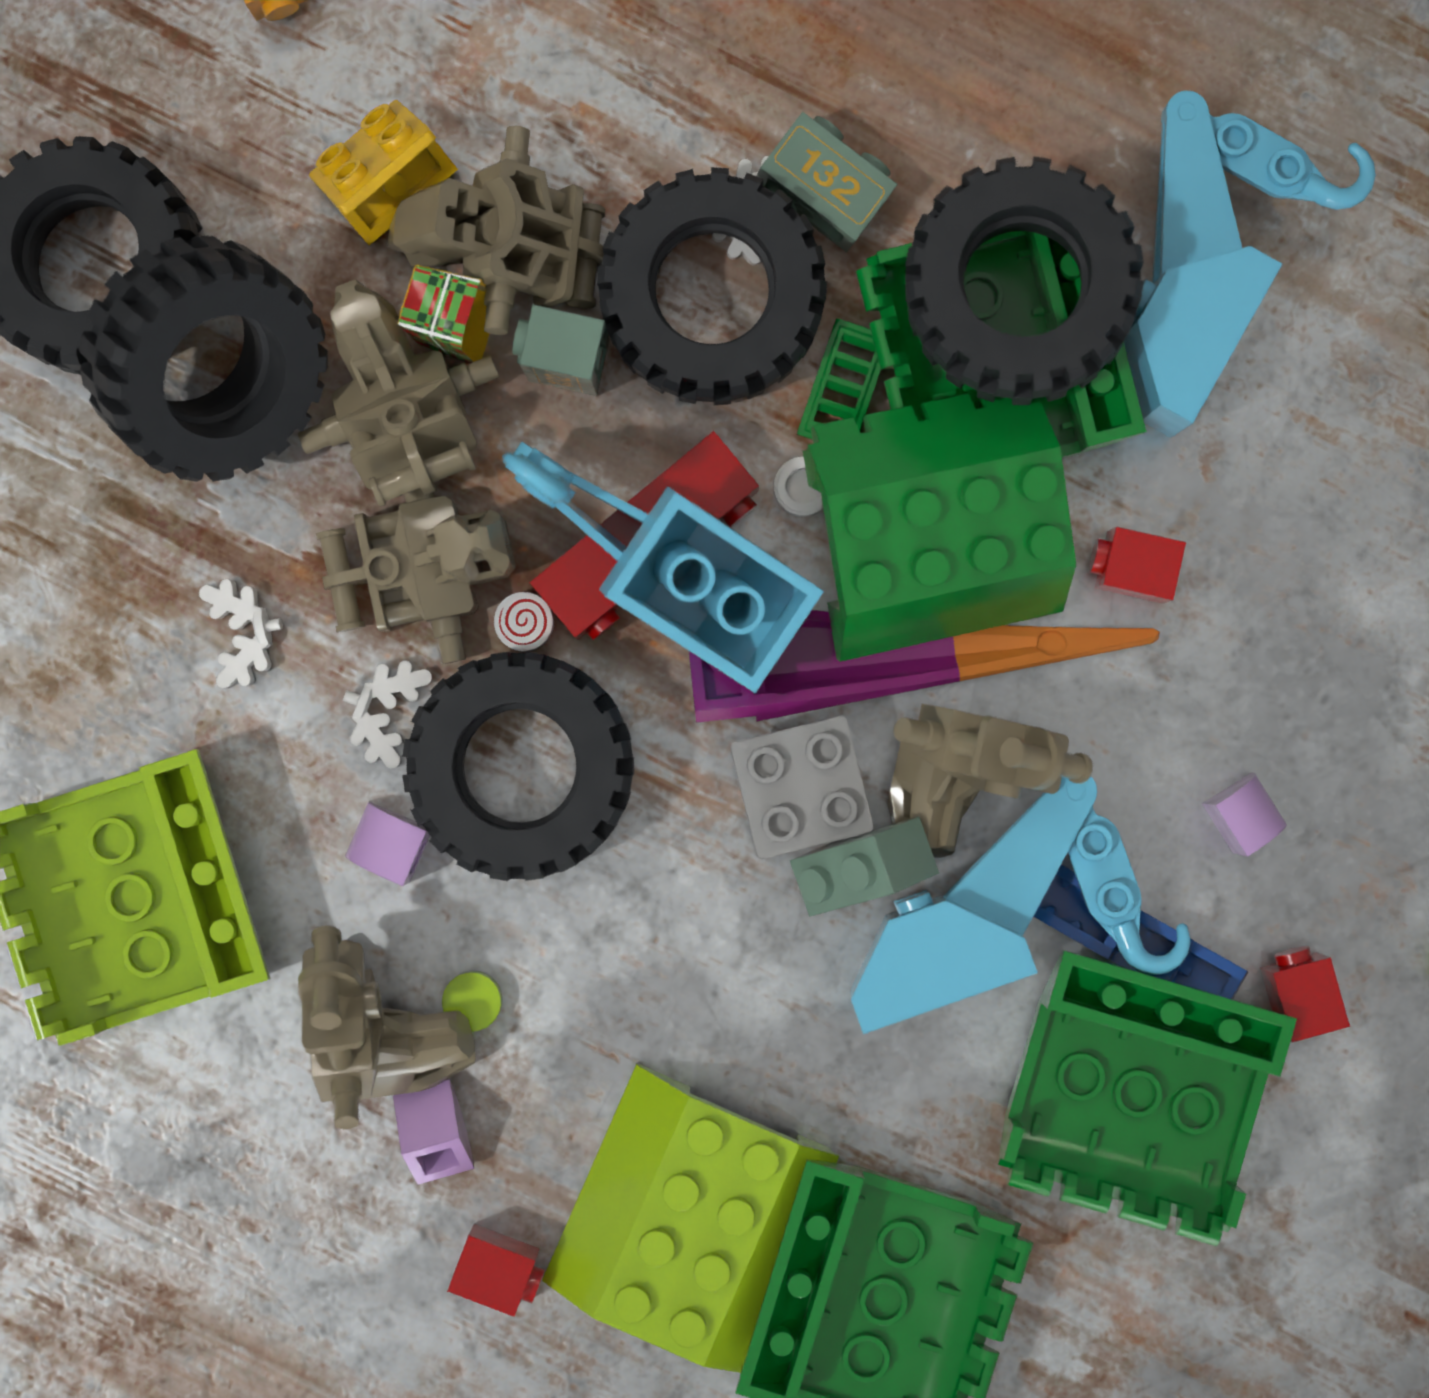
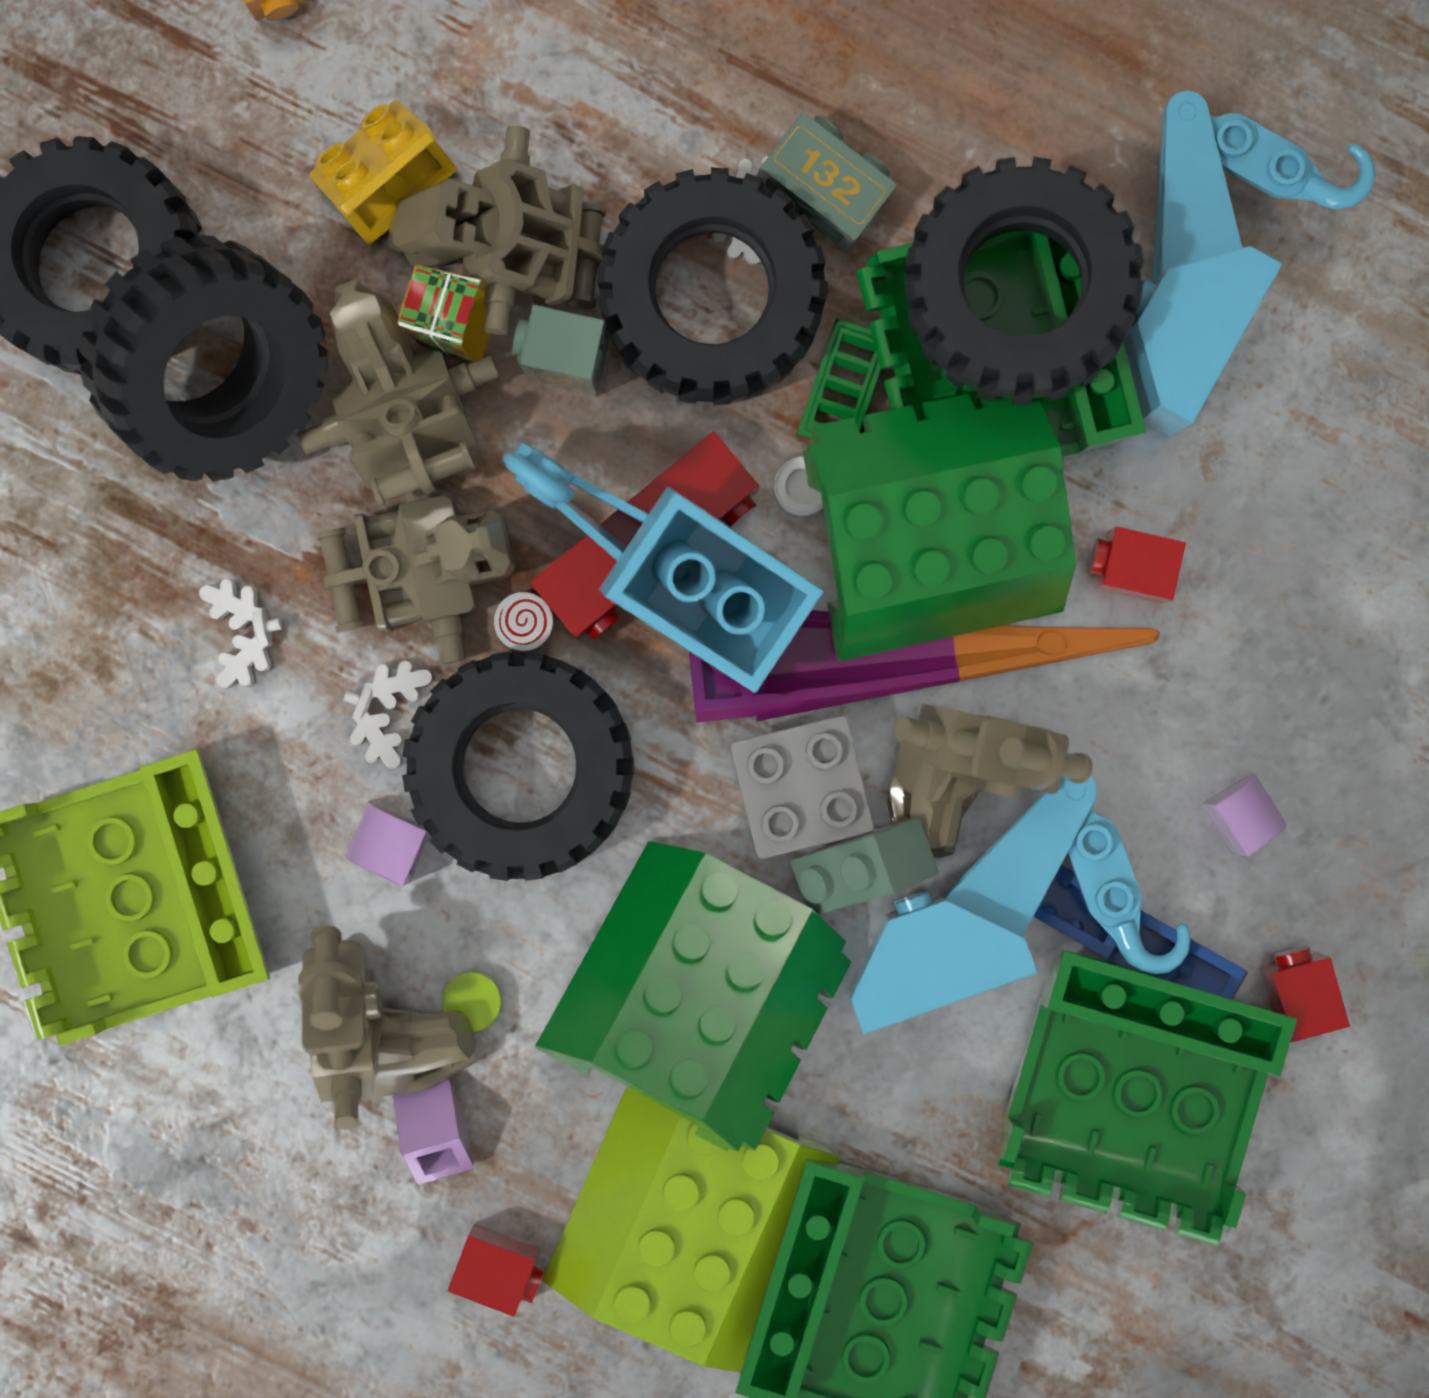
(699, 993): none -> green slope

